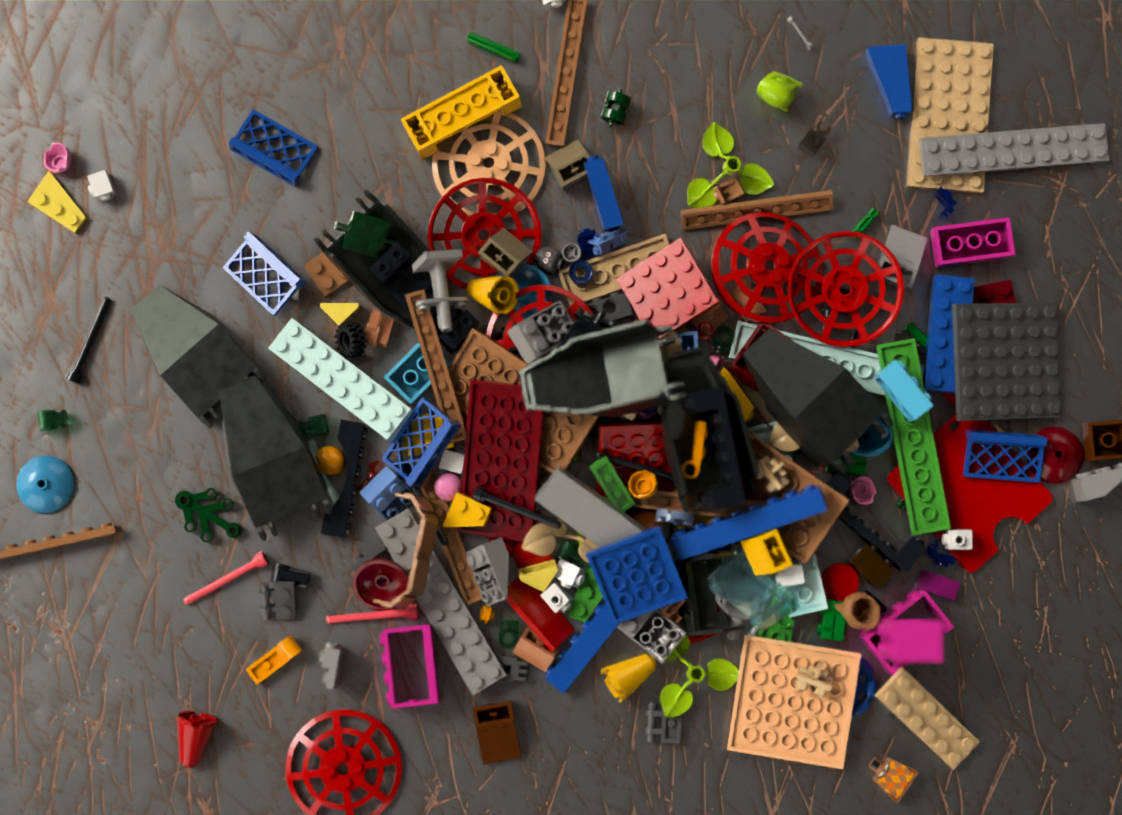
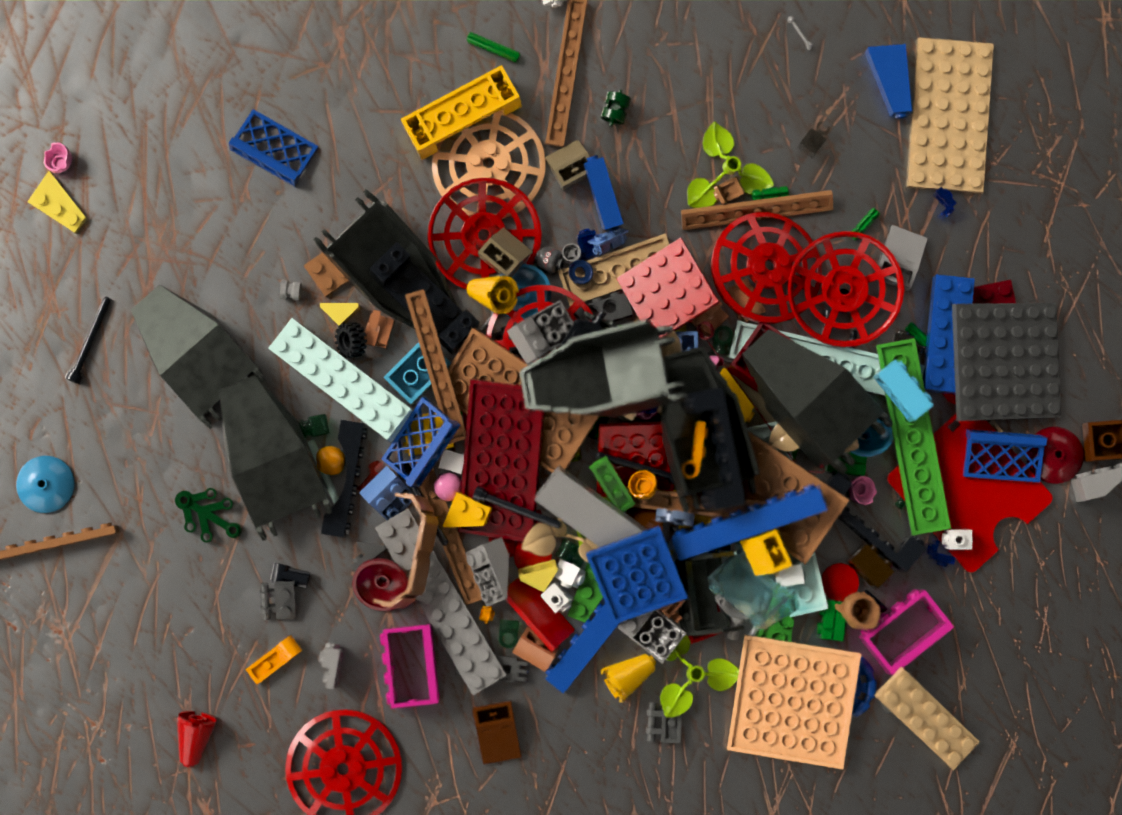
(51, 419): clear green piece -> none
(101, 186): white brick -> none
(258, 561): coral piece -> none
(277, 264): fence -> none
(365, 234): dark green plate -> none
(410, 612): coral piece -> none
(436, 264): light grey piece -> none
(770, 193): none -> green axle
(774, 472): tan hips -> none
(778, 90): lime helmet -> none
(816, 677): tan hips -> none
(892, 777): torso -> none
(910, 640): dark pink hose -> none
(938, 585): magenta slope -> none
(972, 242): dark pink brick -> none
(1013, 149): light grey plate -> none

